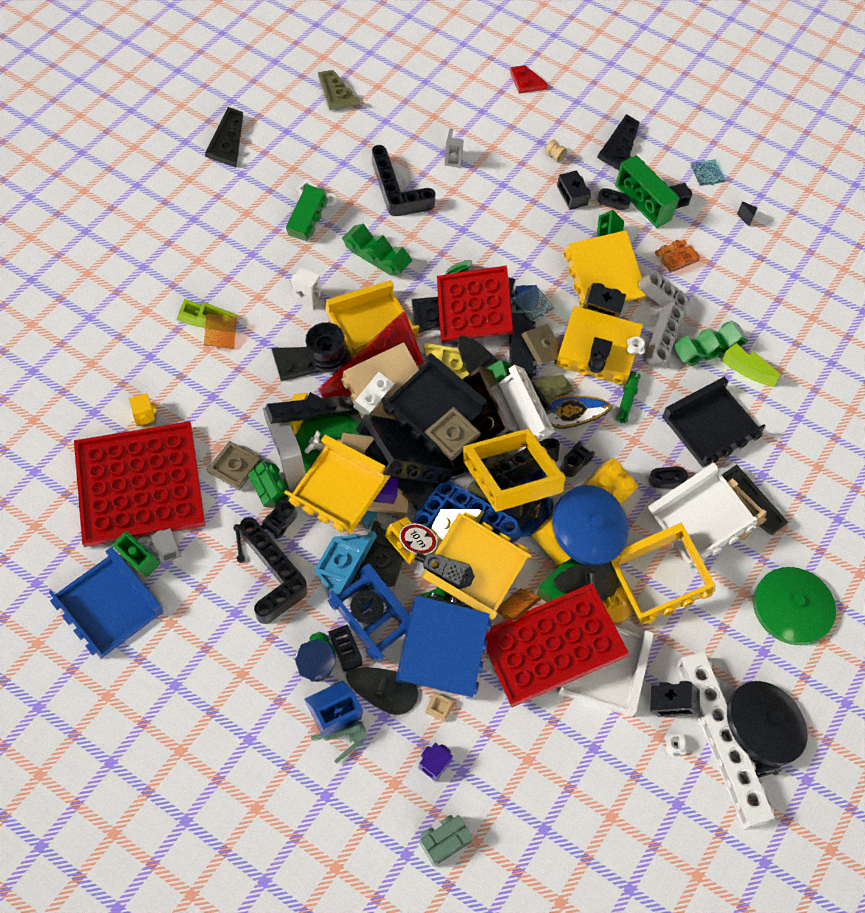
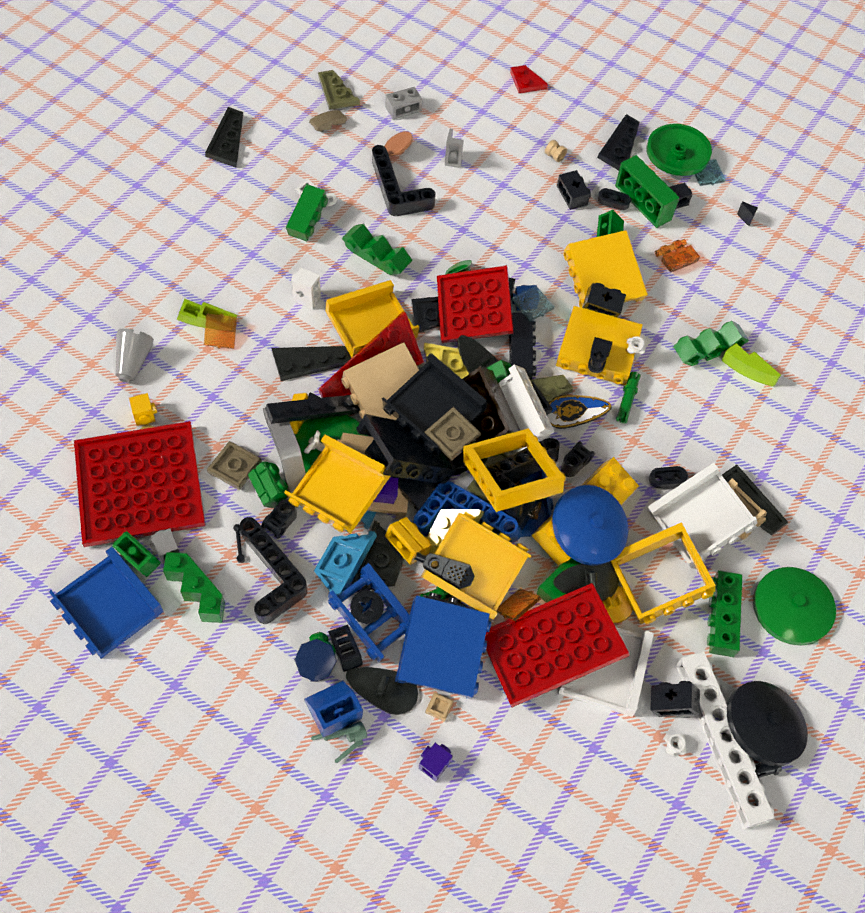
(131, 353): none -> light grey cone
(195, 586): none -> green brick
(325, 120): none -> dark tan slope
(326, 347): black wheel -> none
(373, 393): white brick -> none
(398, 143): none -> nougat piece
(403, 102): none -> light grey brick
(418, 539): sticker -> none
(445, 840): sand green brick -> none
(542, 344): dark tan plate -> none
(674, 307): light grey beam -> none
(679, 149): none -> green dish
(711, 423): black panel -> none
(725, 614): none -> green brick

